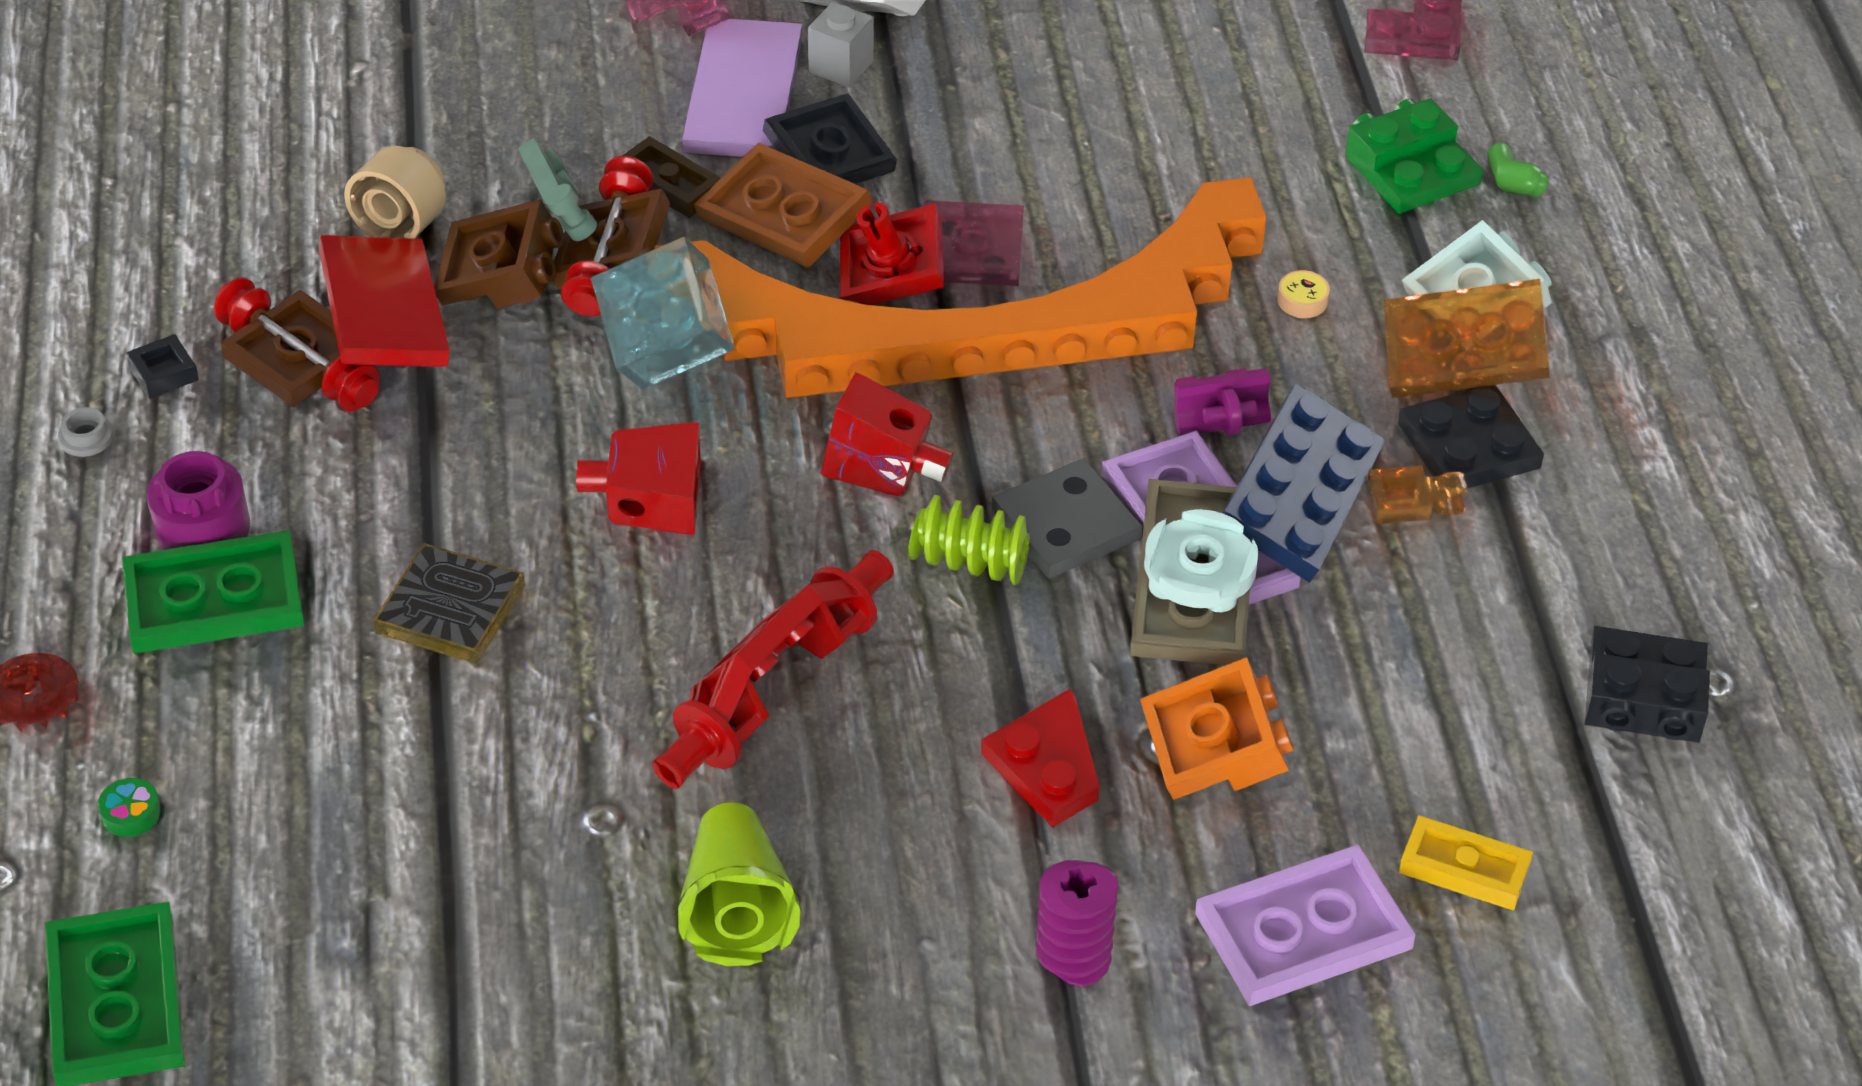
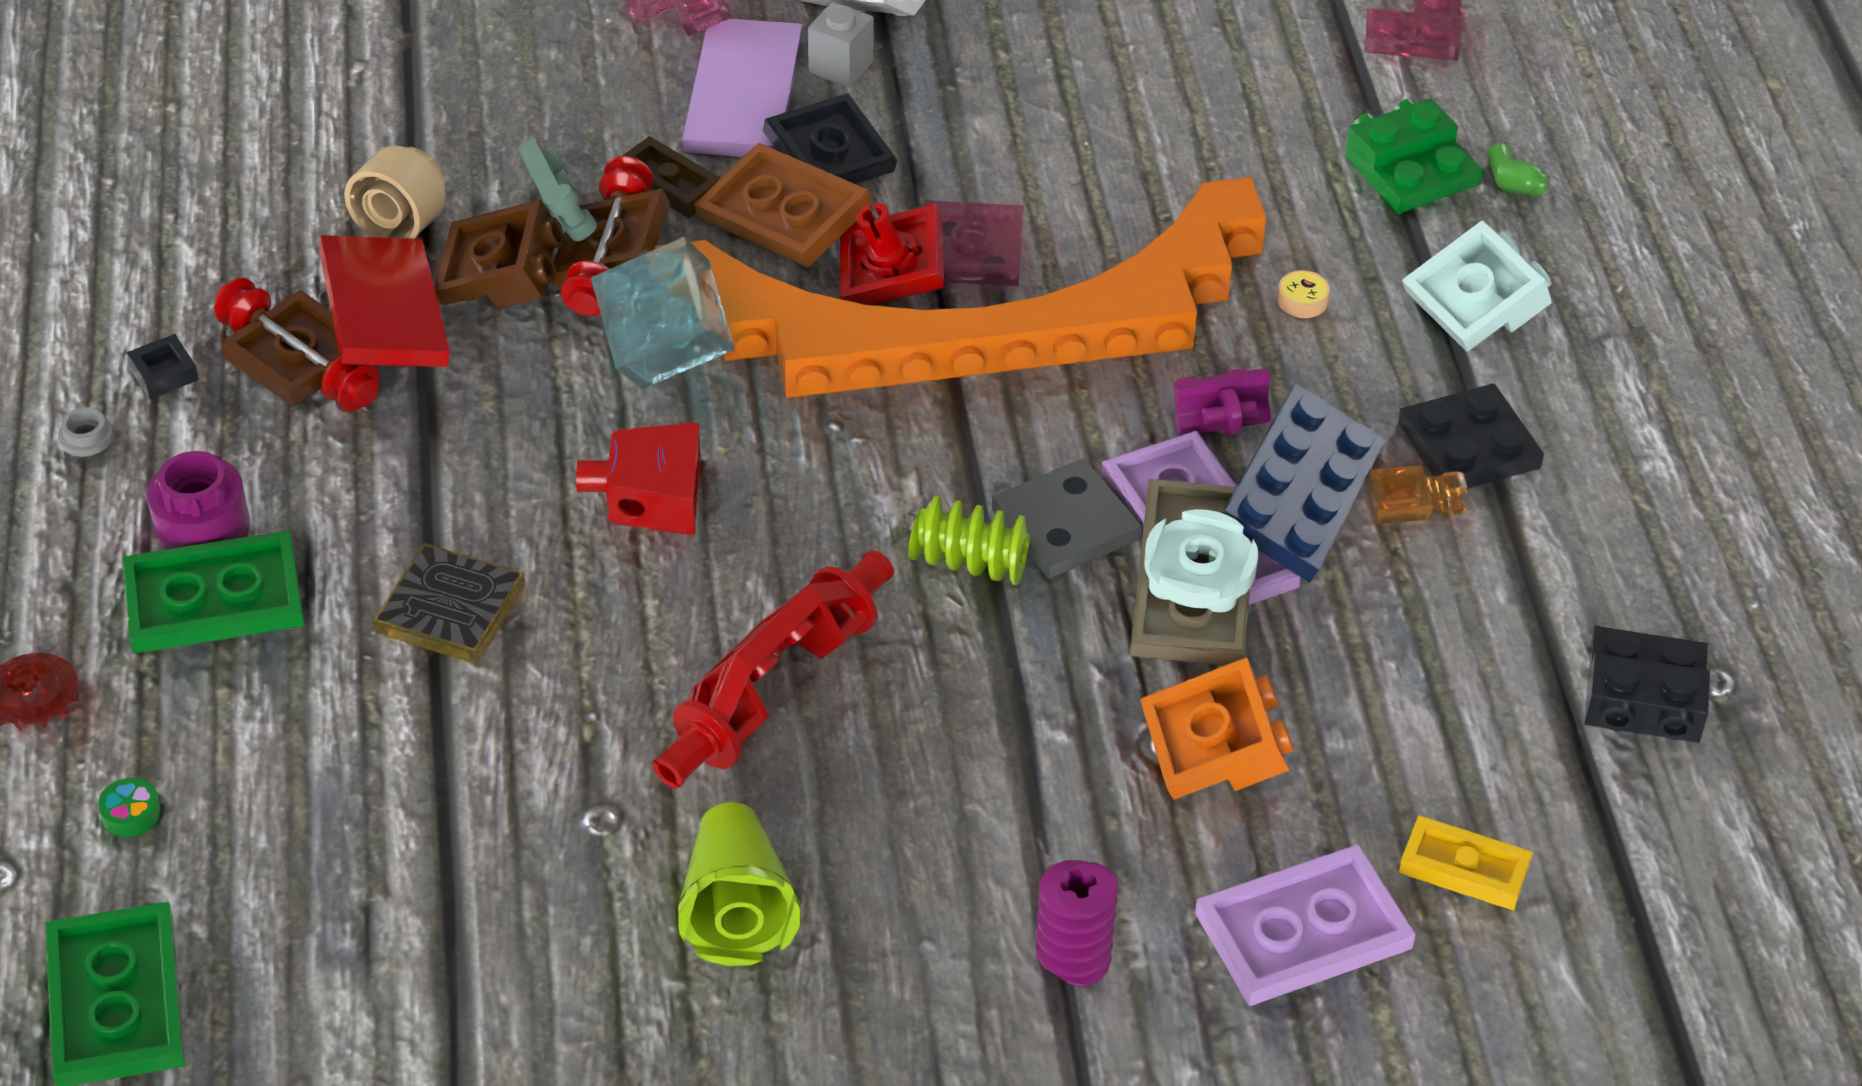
(881, 440): red torso -> none
(1047, 759): red wing -> none
(1466, 338): clear orange plate -> none

